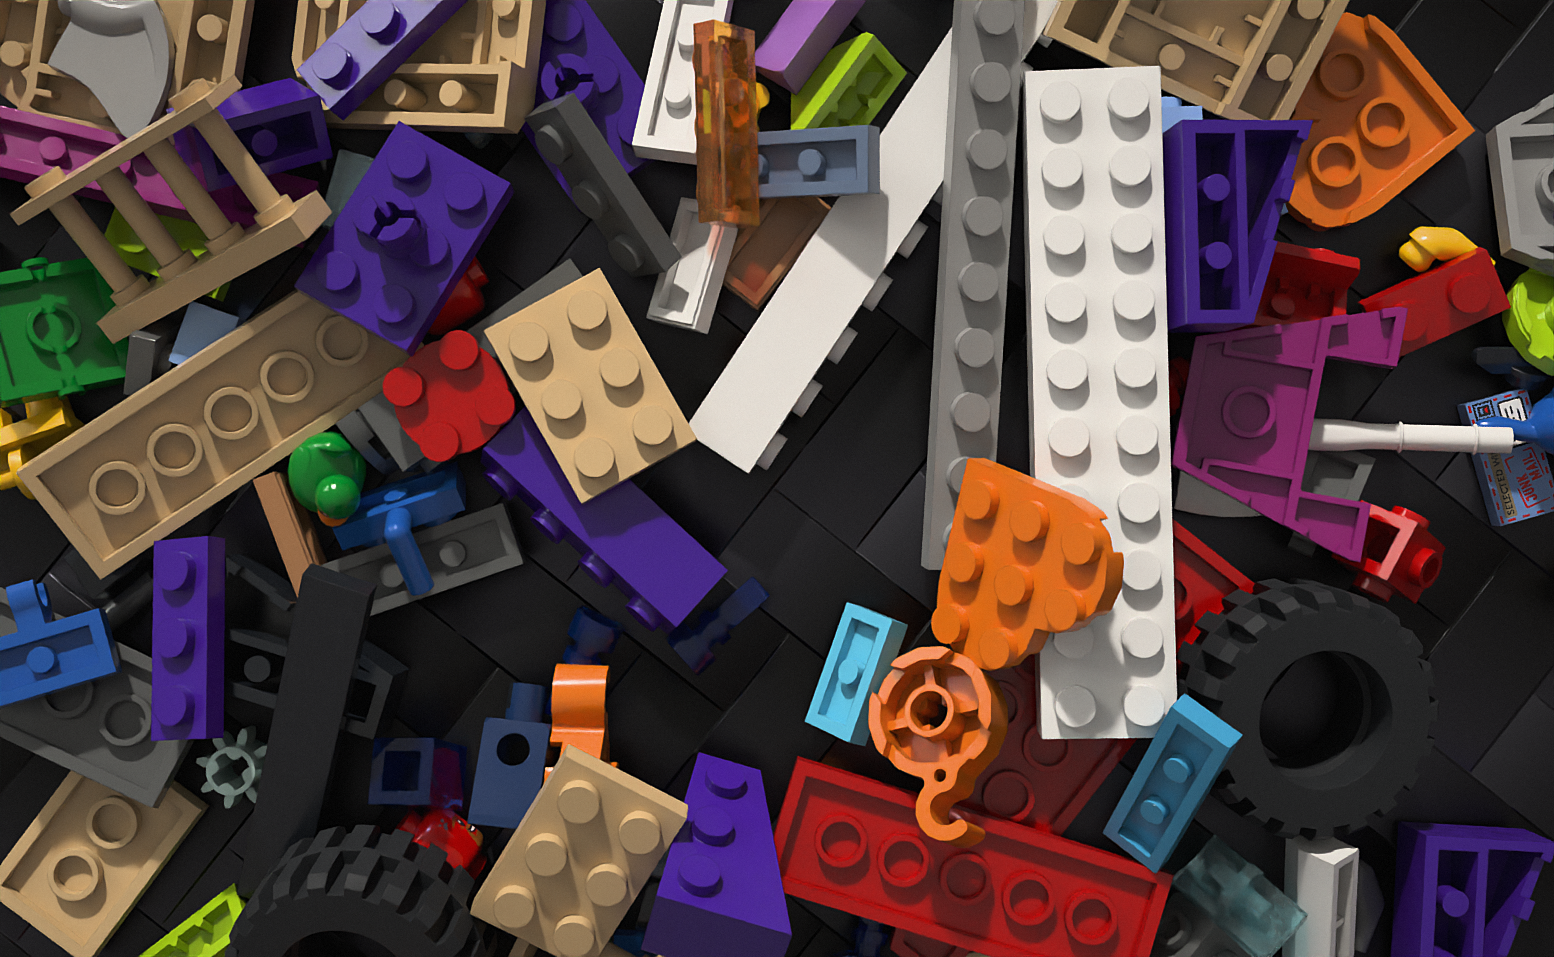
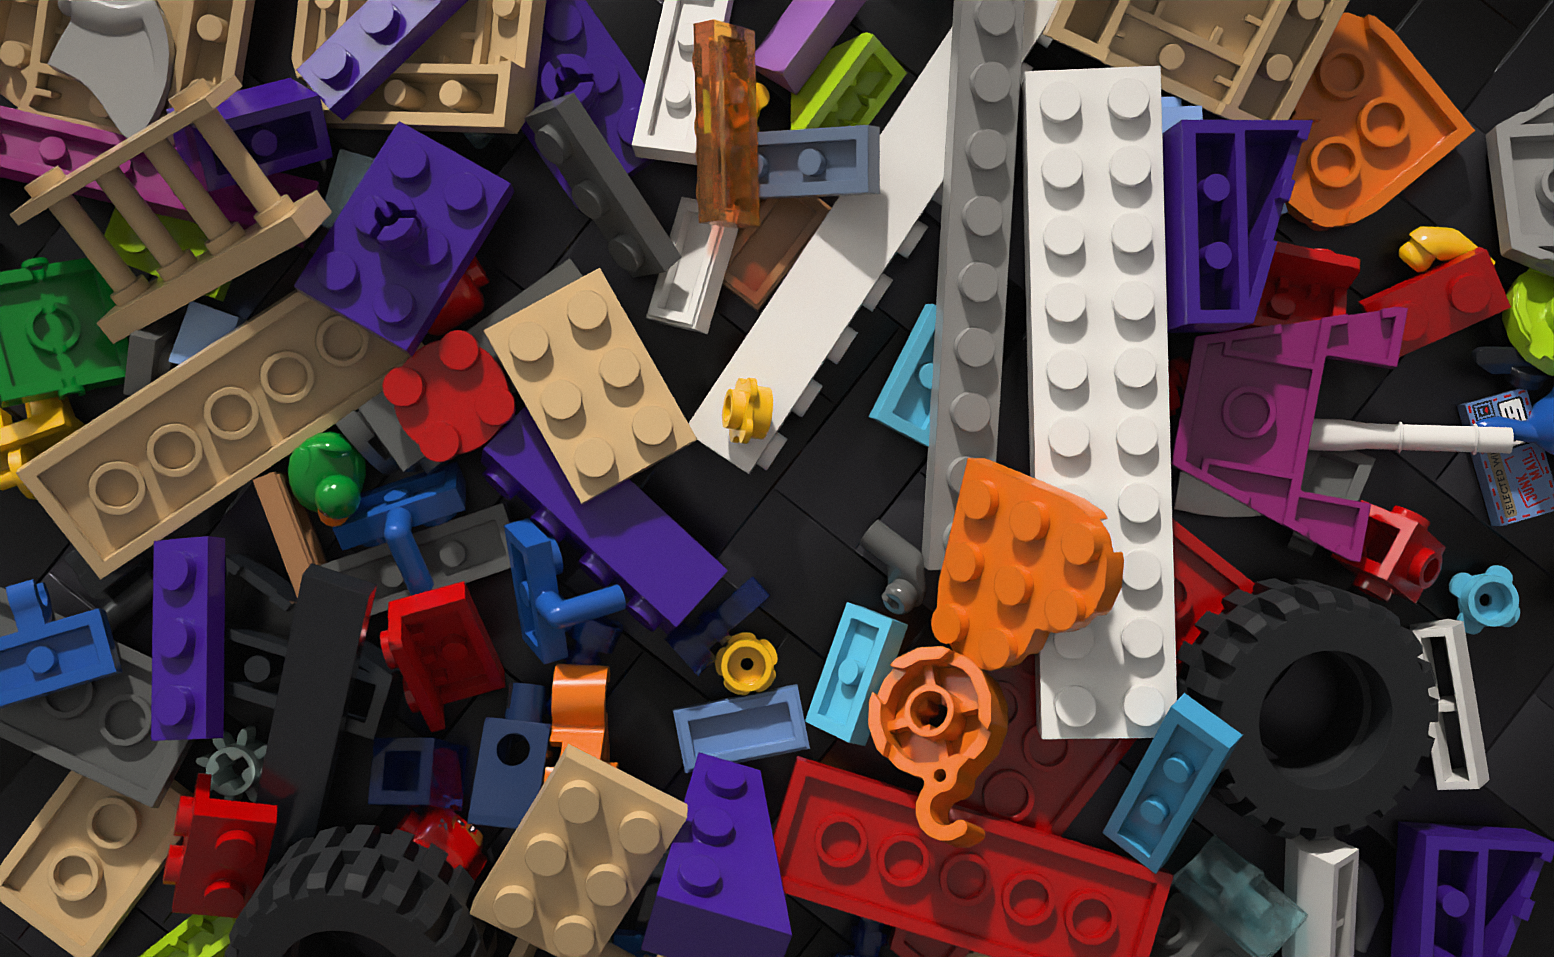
(220, 852): none -> red bracket
(440, 650): none -> red bracket
(541, 609): none -> blue plate
(729, 664): none -> yellow plate
(742, 726): none -> medium blue tile
(747, 411): none -> yellow plate
(904, 568): none -> dark grey arm
(907, 392): none -> medium azure plate
(1463, 702): none -> white piece
(1503, 599): none -> medium azure plate

